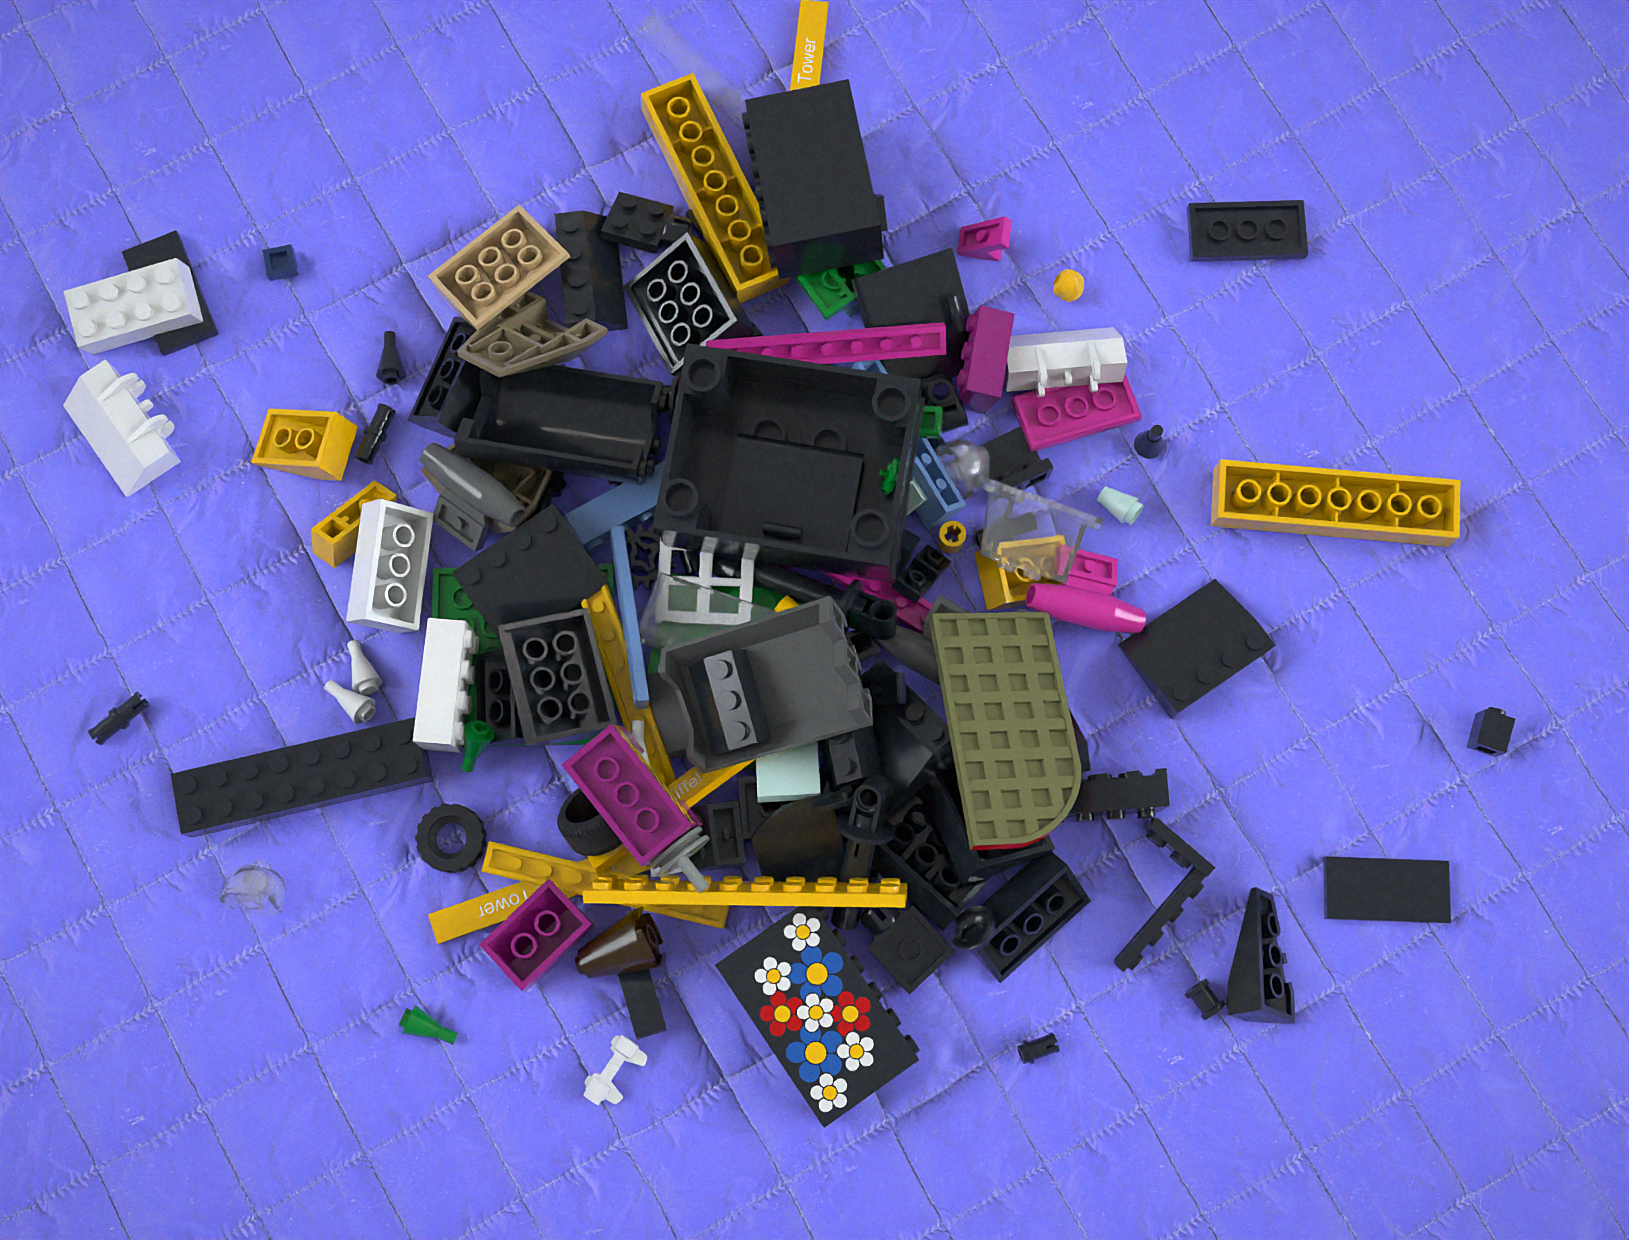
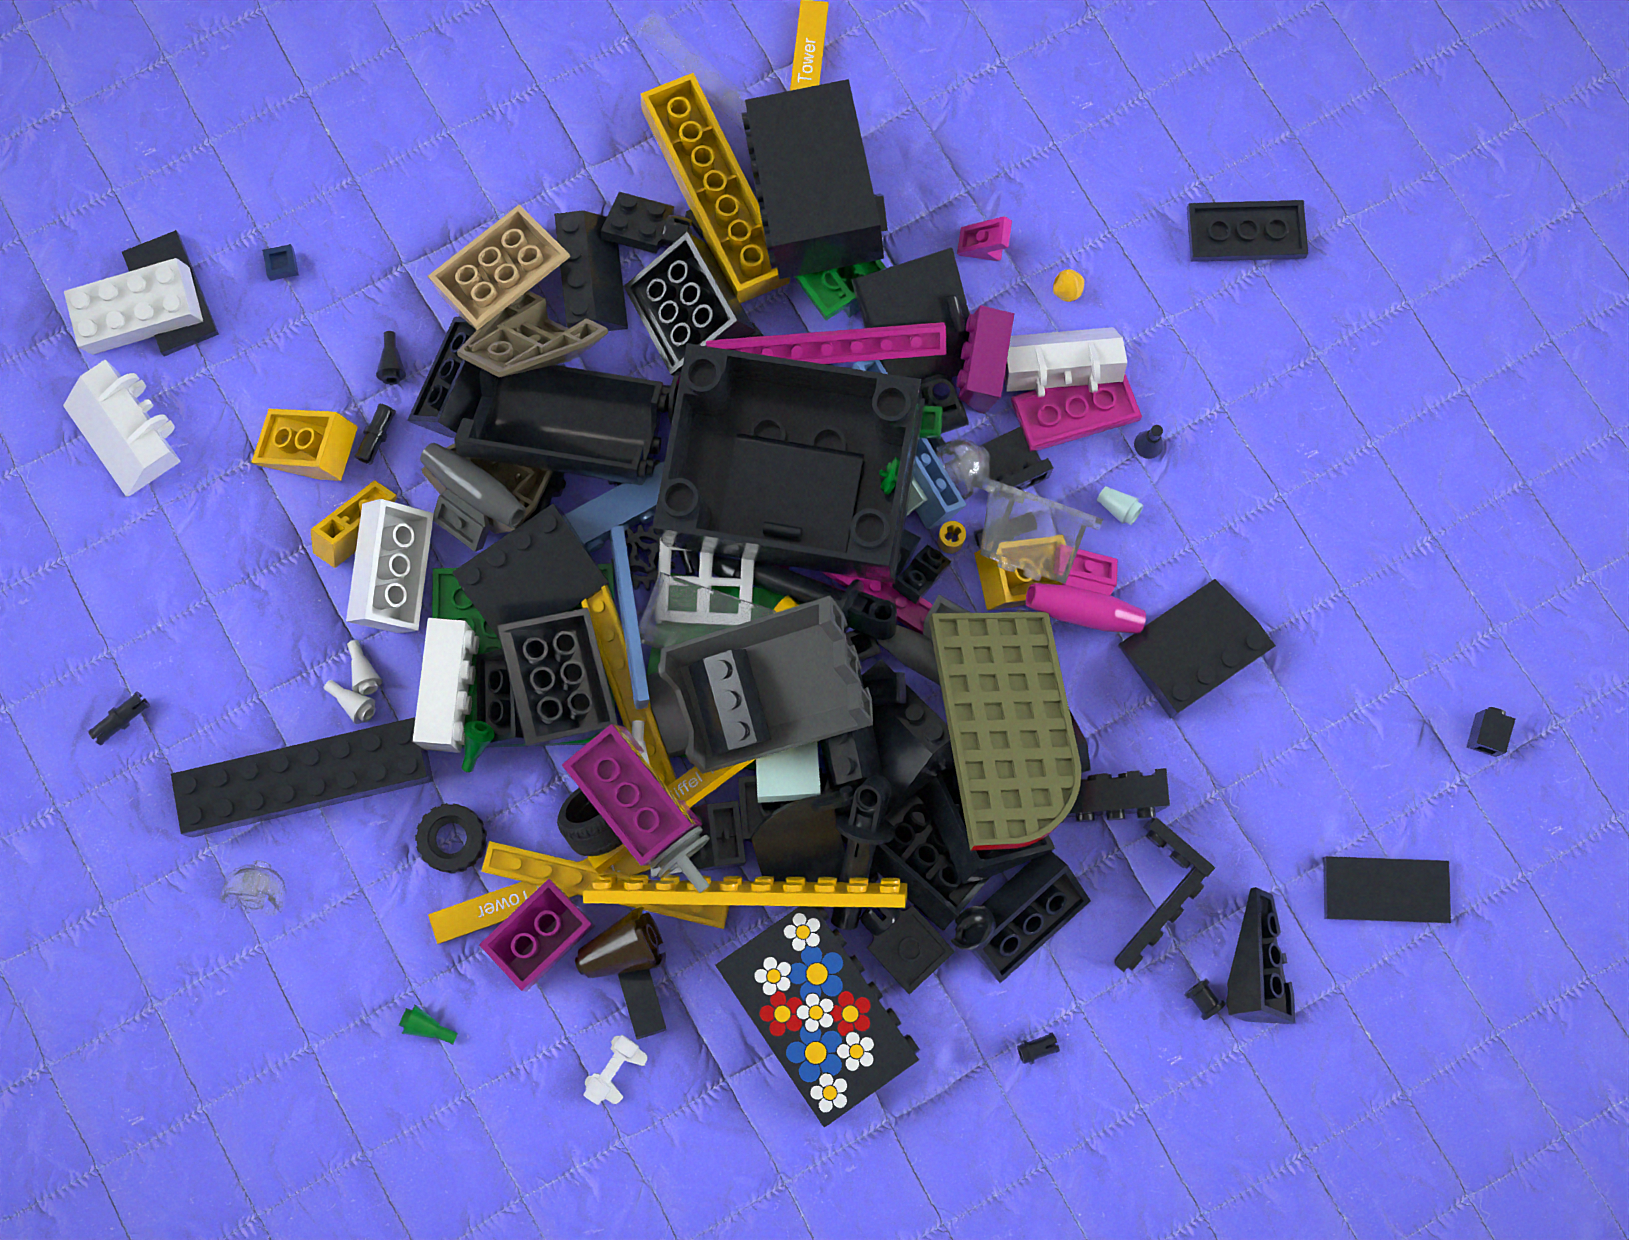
(1335, 503): yellow brick -> none

